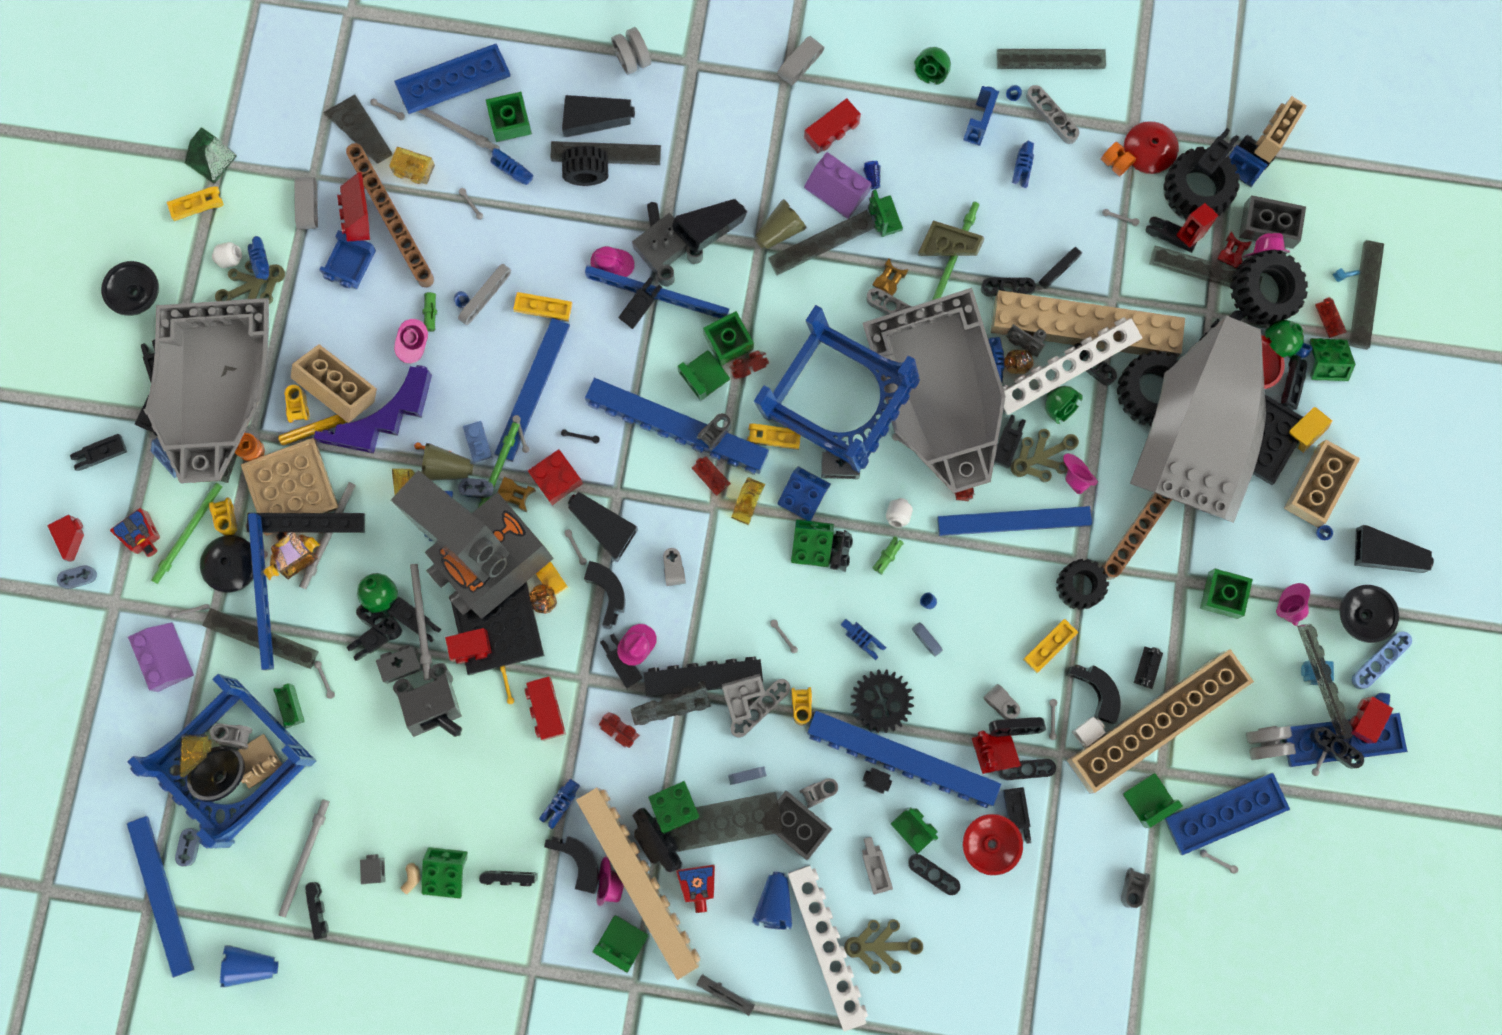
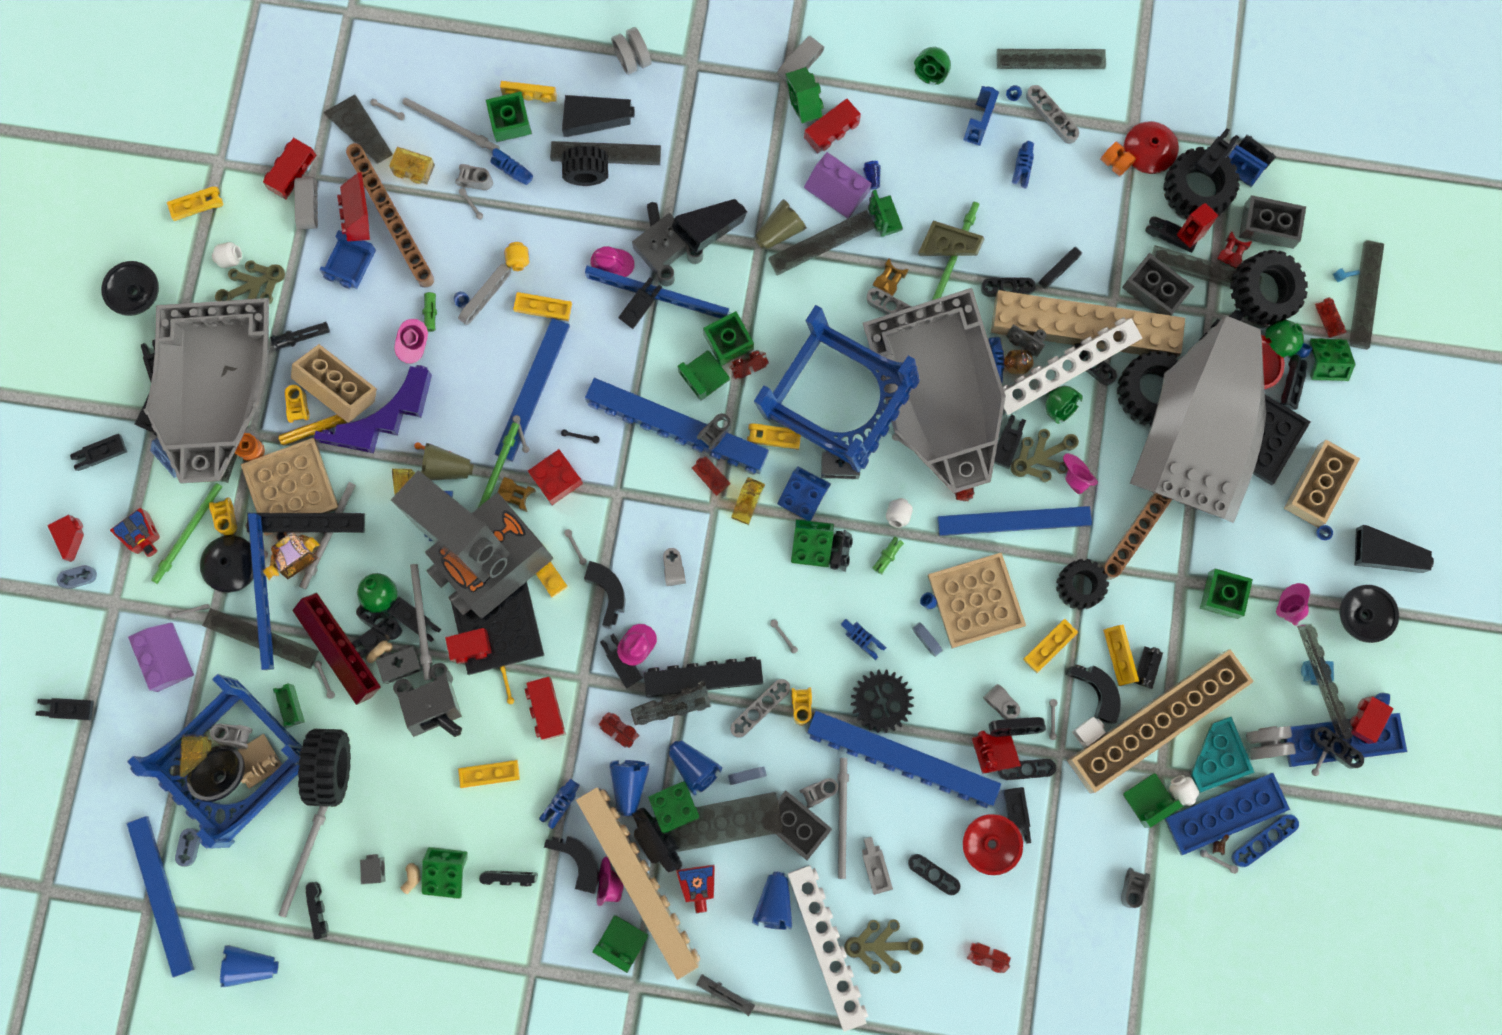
(67, 709): none -> black hinge
(208, 155): clear green slope -> none
(258, 258): blue hinge -> none
(287, 167): none -> red brick
(322, 328): none -> black pin
(324, 767): none -> black tyre
(336, 648): none -> dark red brick
(382, 647): none -> tan arm
(452, 78): blue plate -> none
(470, 177): none -> light grey piece
(477, 441): medium blue plate -> none
(477, 484): sand blue beam -> none
(489, 774): none -> yellow tile
(516, 256): none -> yellow head
(530, 91): none -> yellow plate
(543, 599): clear orange head -> none
(604, 525): black slope -> none
(628, 784): none -> blue cone
(694, 767): none -> blue cone
(738, 692): light grey plate -> none
(804, 94): none -> green brick
(842, 778): none -> light grey bar
(877, 780): black brick -> none
(914, 829): green bracket -> none
(976, 600): none -> tan plate
(997, 961): none -> clear red hinge
(1121, 655): none -> yellow plate
(1135, 222): light grey hinge -> none
(1157, 286): none -> dark grey brick
(1184, 790): none -> white head
(1219, 846): none -> reddish brown hand
(1221, 757): none -> teal plate
(1267, 242): dark pink piece -> none
(1267, 844): none -> blue beam
(1280, 128): tan brick -> none
(1310, 428): yellow panel -> none
(1382, 660): light blue beam -> none

